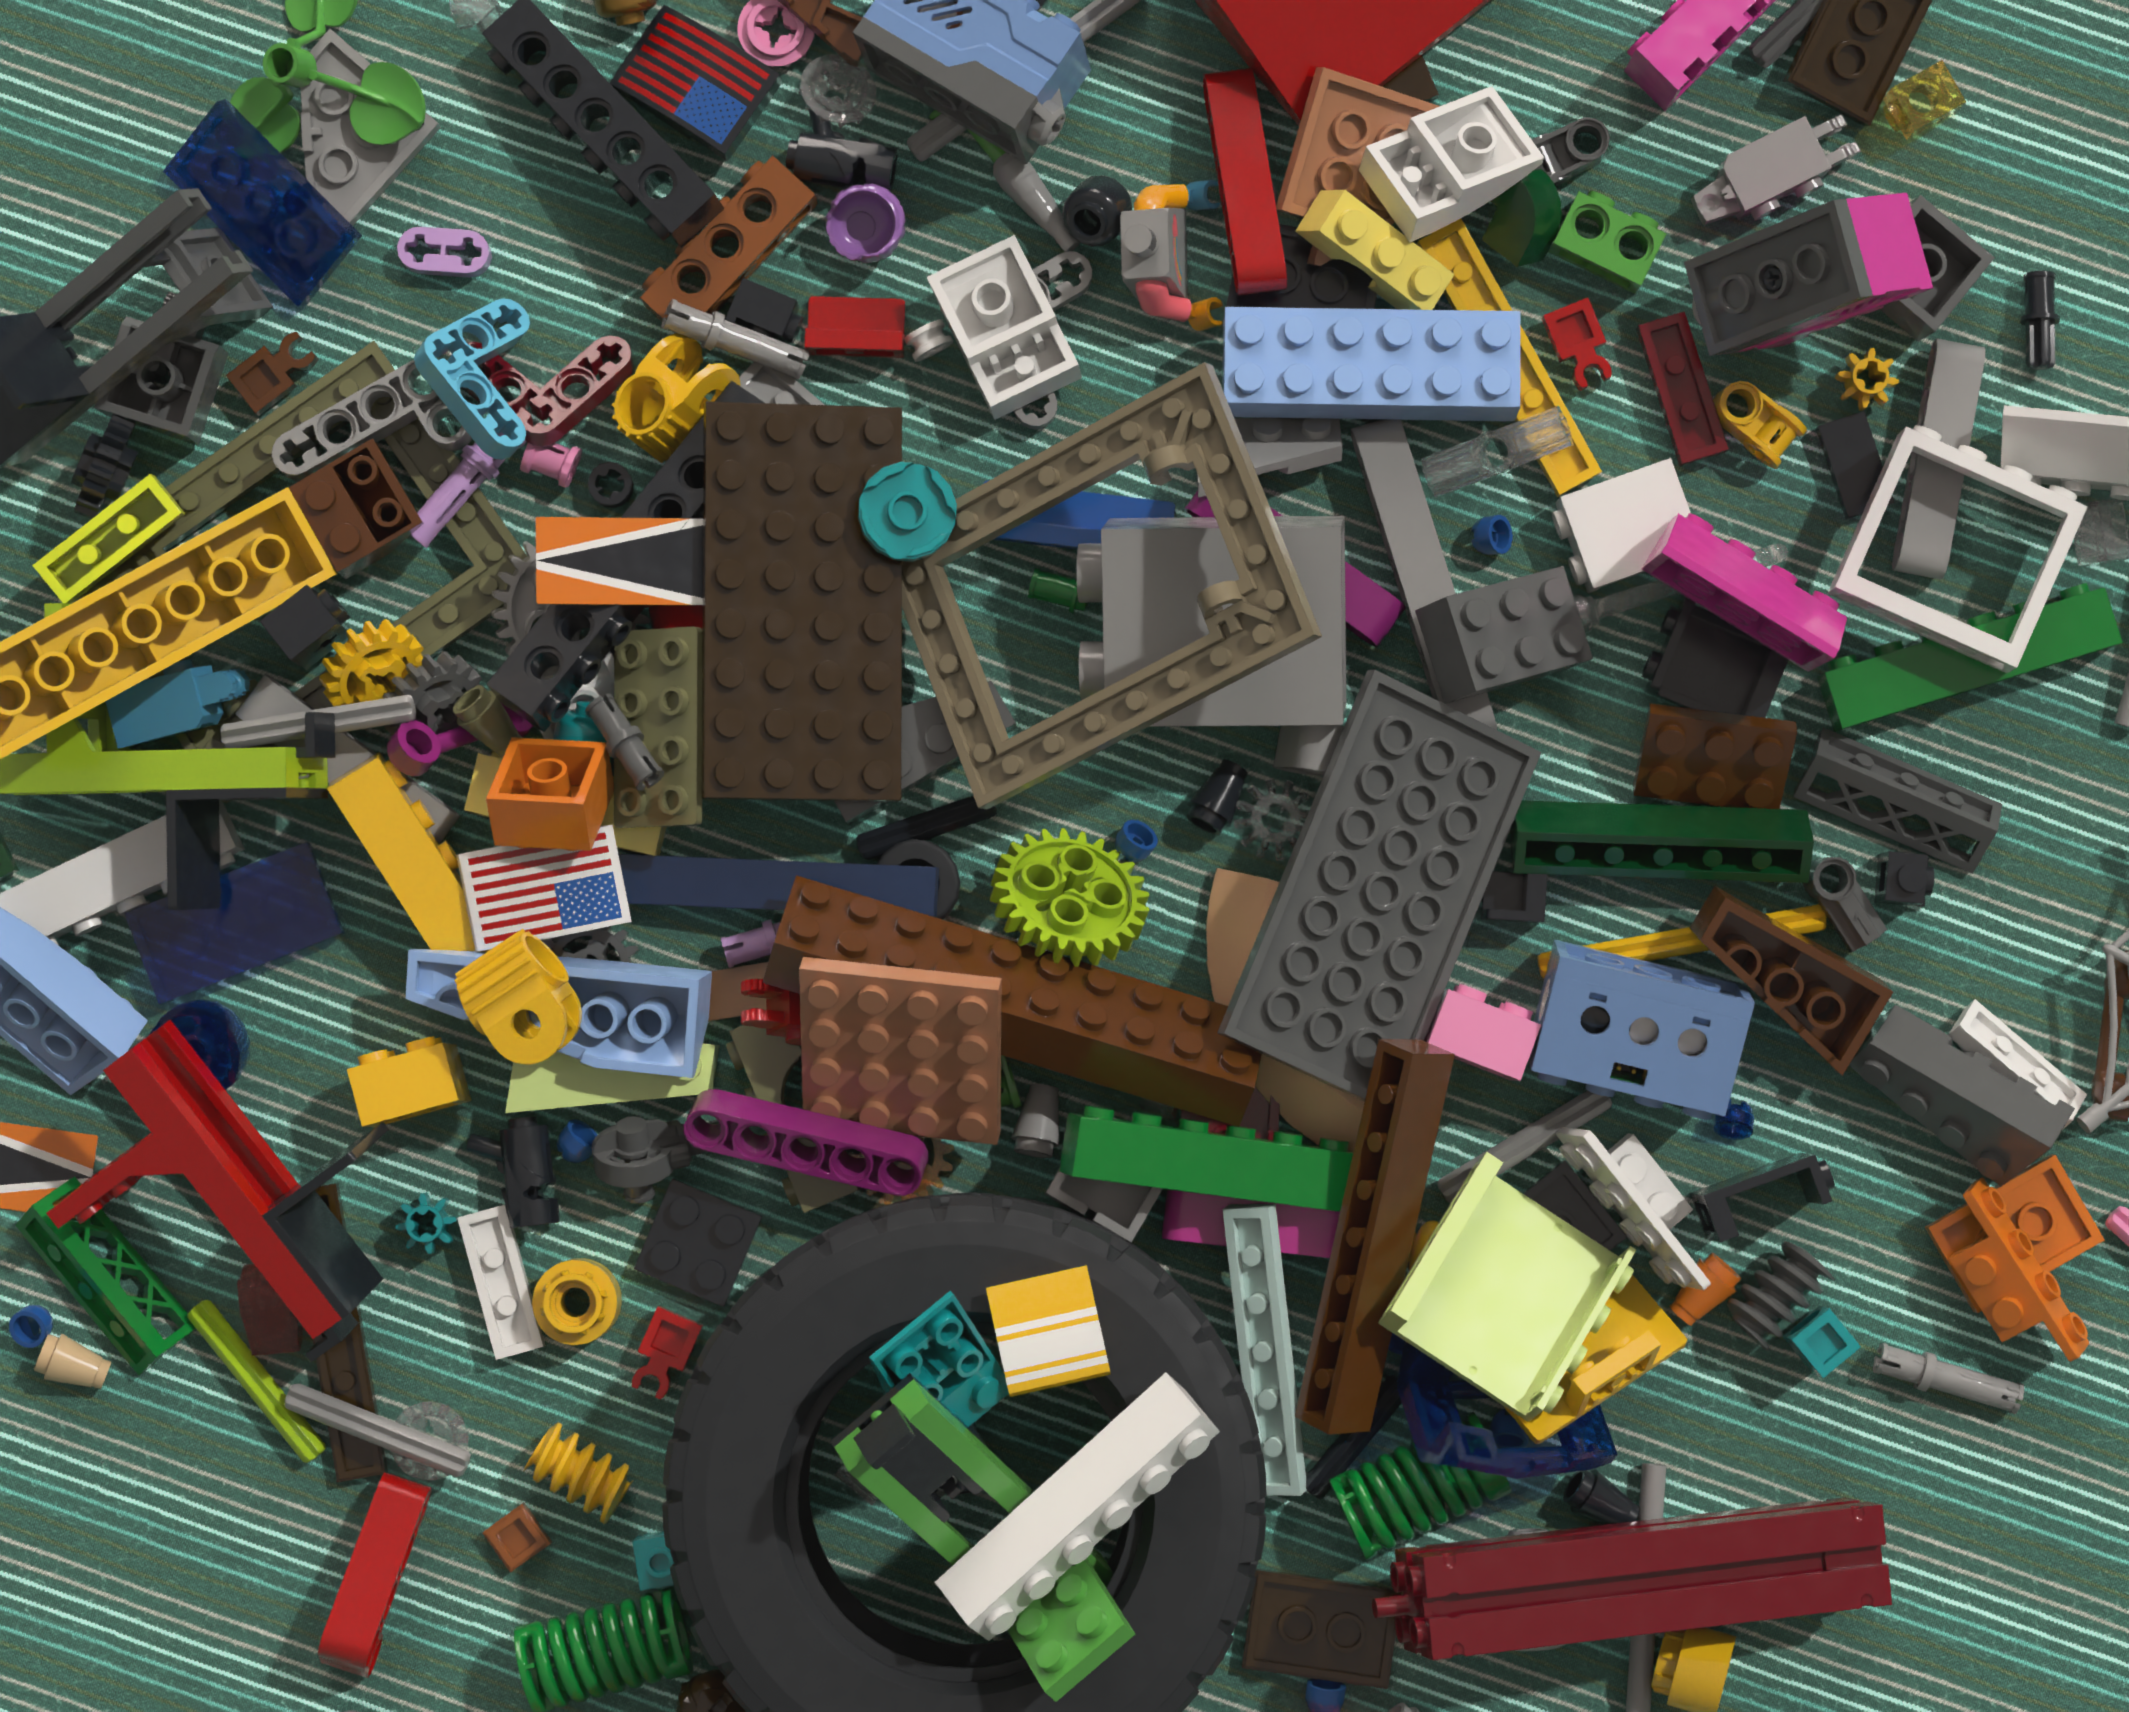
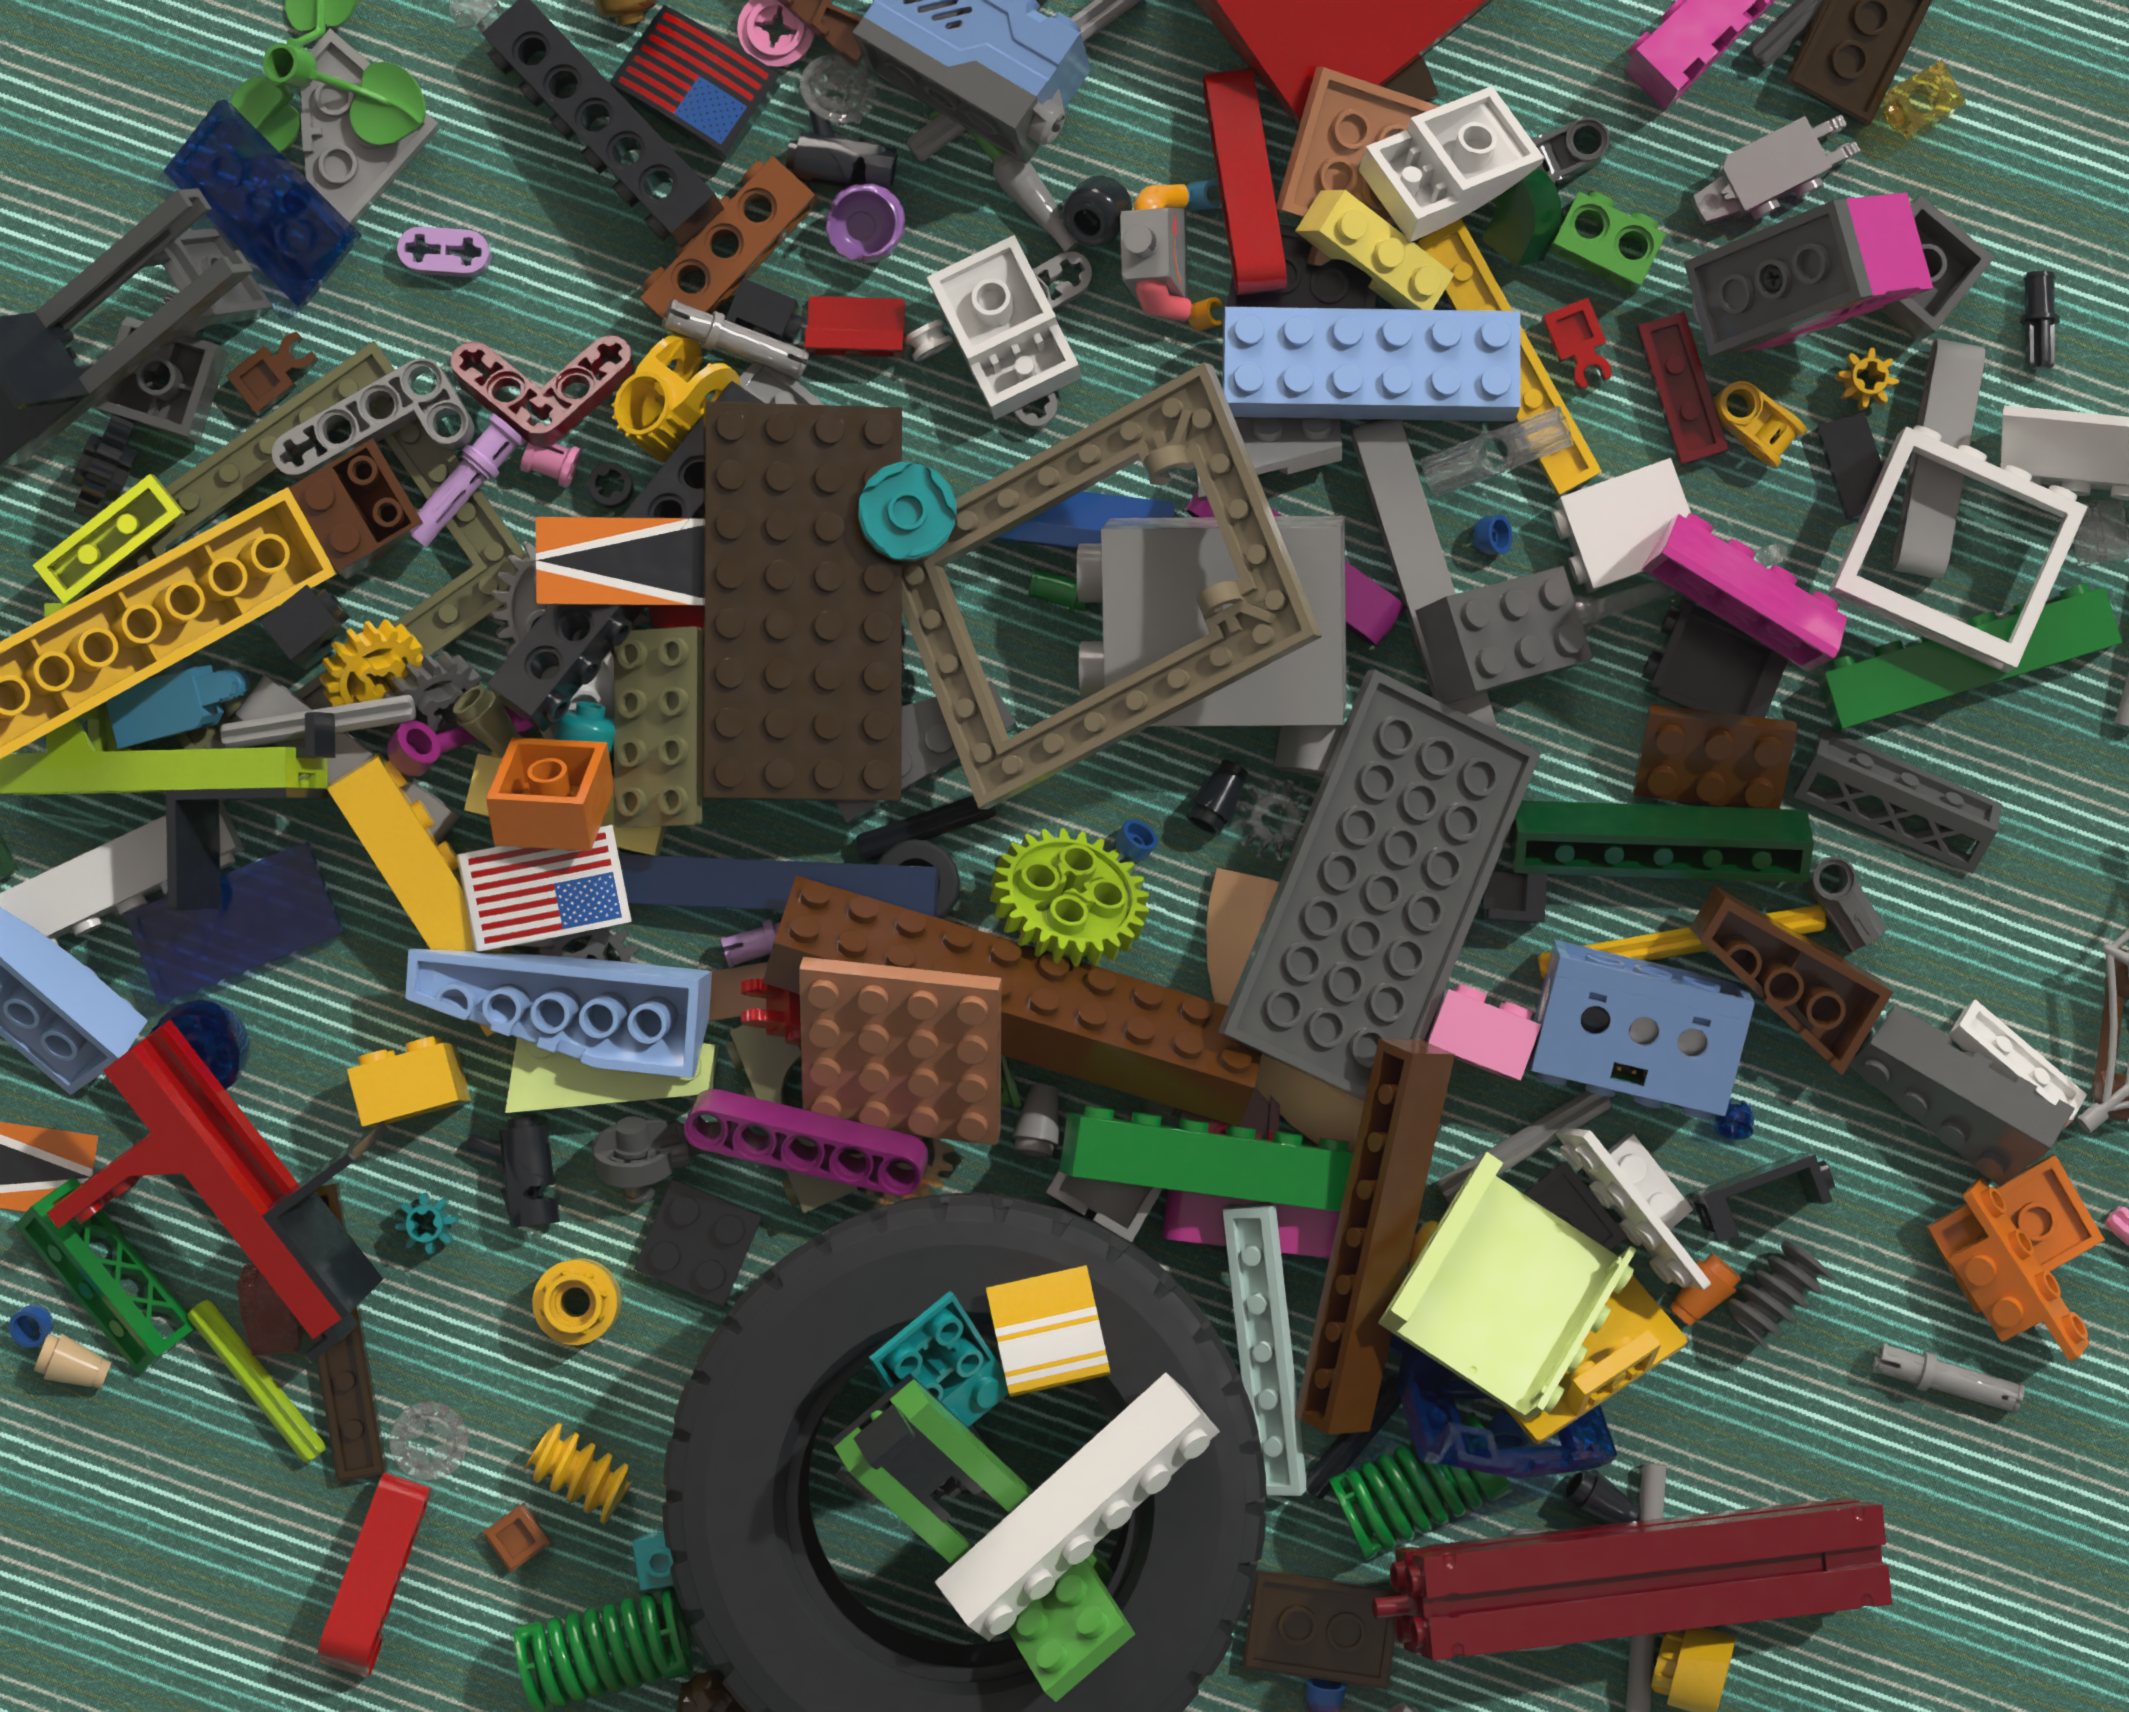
(377, 1430): light grey axle -> none
(462, 370): medium azure beam -> none
(501, 1282): white plate -> none
(507, 984): yellow piece -> none
(576, 1141): blue hinge -> none
(624, 742): dark grey pin -> none
(668, 1344): red plate -> none
(1821, 1341): teal brick -> none
(1903, 879): black brick -> none

